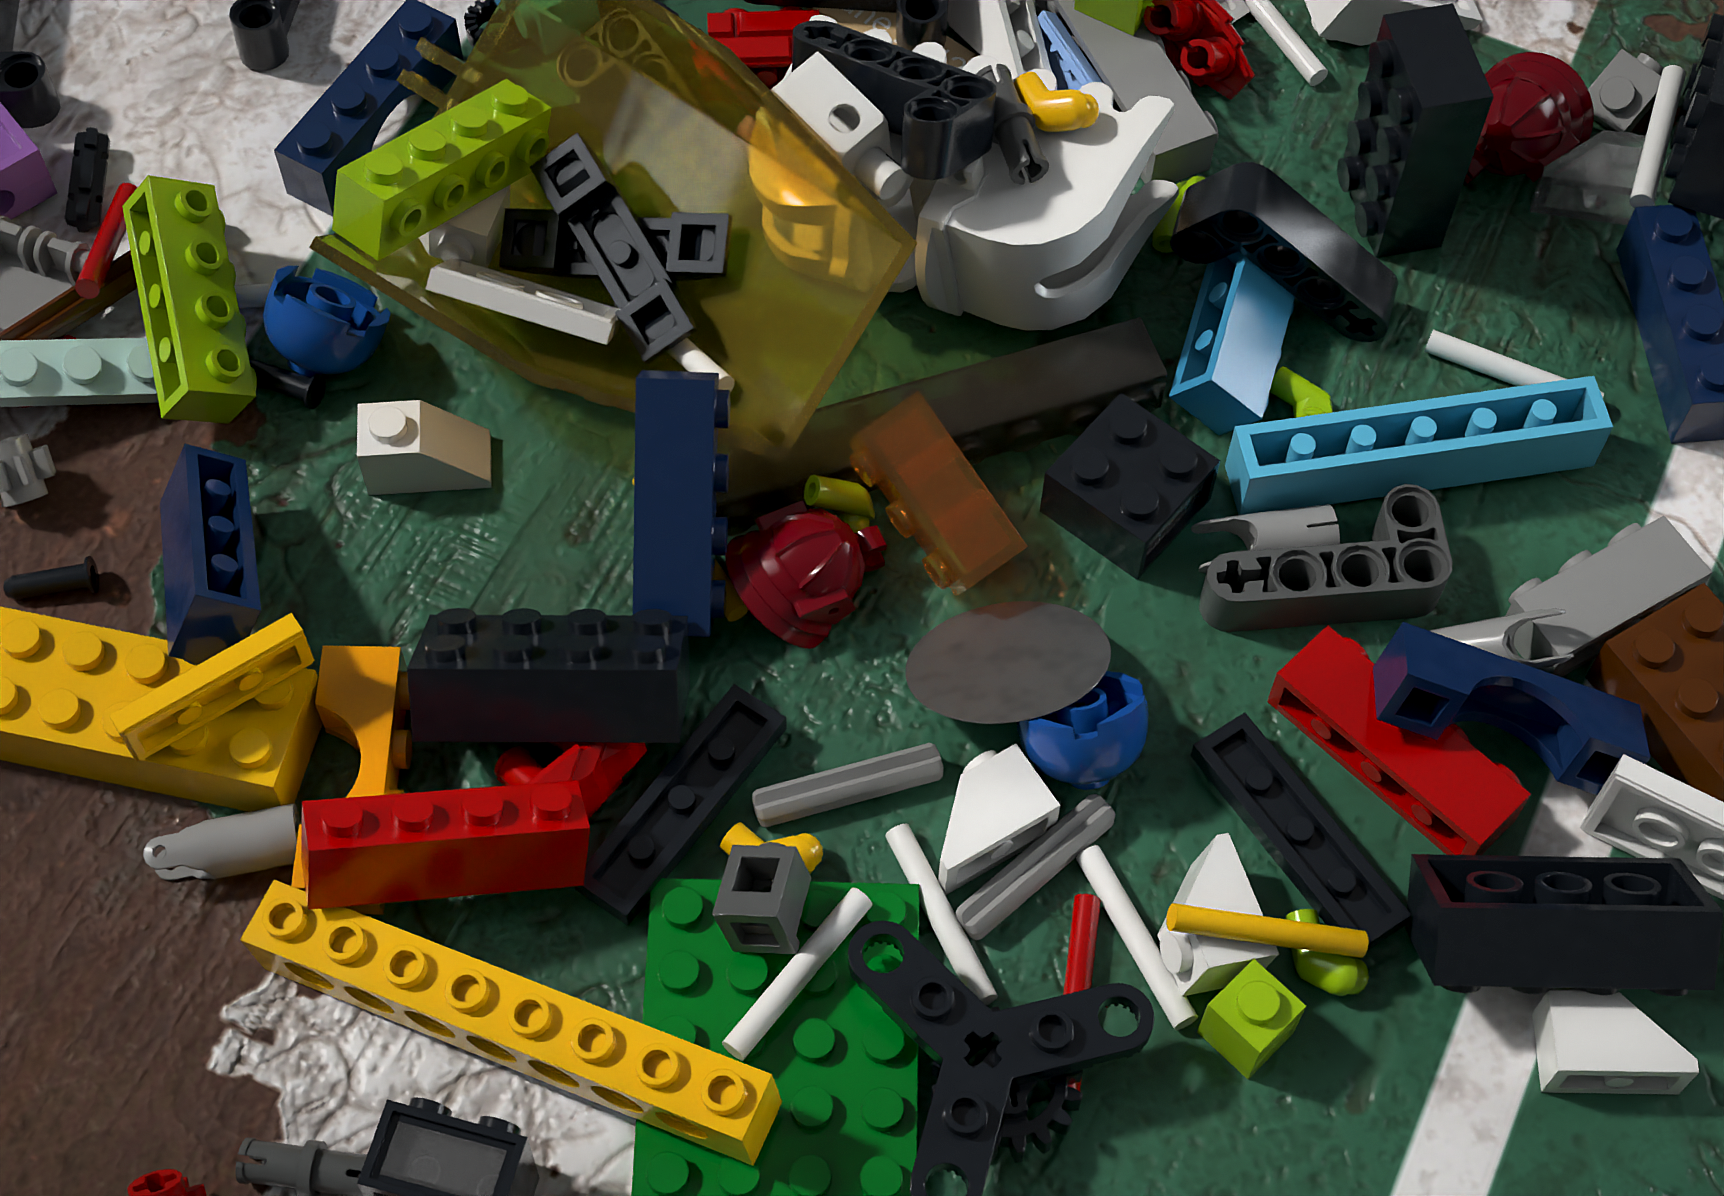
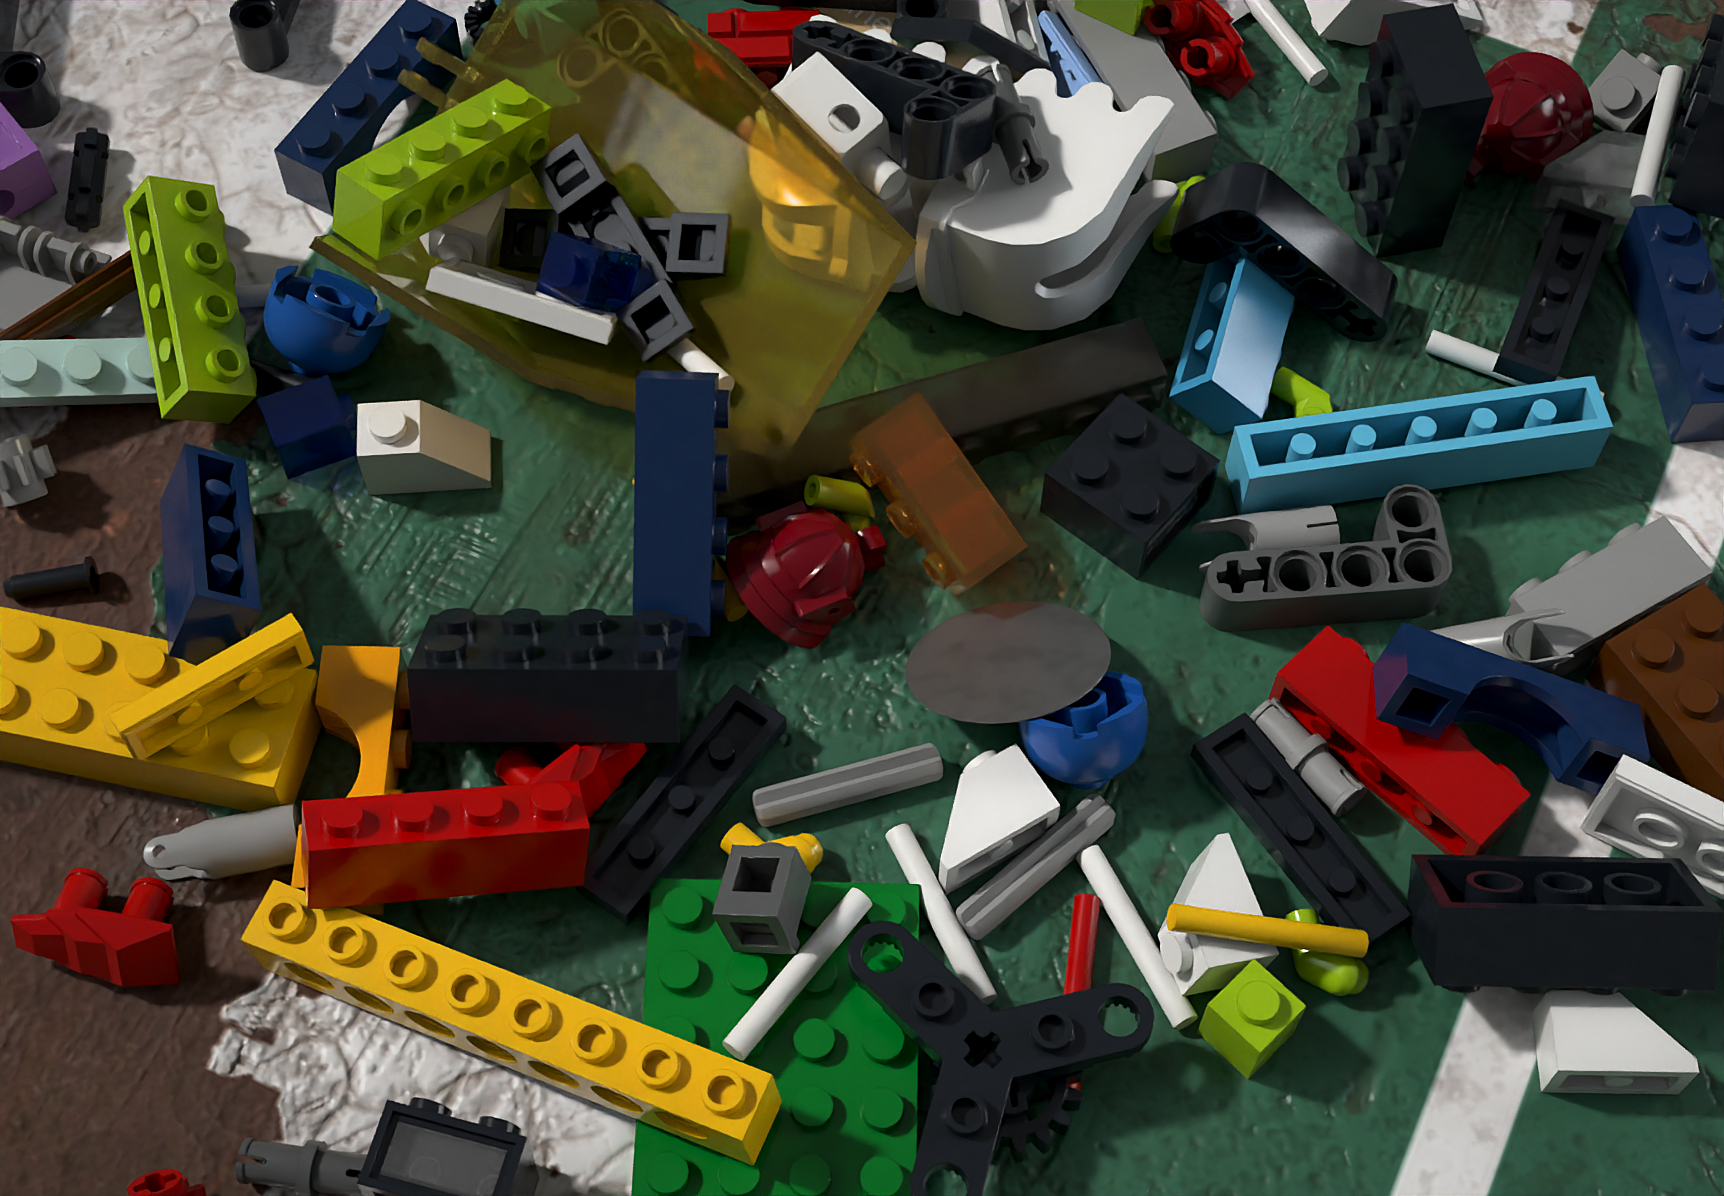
(105, 245): red bar -> none
(107, 945): none -> red connector
(310, 425): none -> clear blue brick
(587, 272): none -> clear blue brick
(965, 40): none -> black tile
(1057, 108): yellow arm -> none
(1308, 757): none -> light grey pin
(1554, 294): none -> black plate

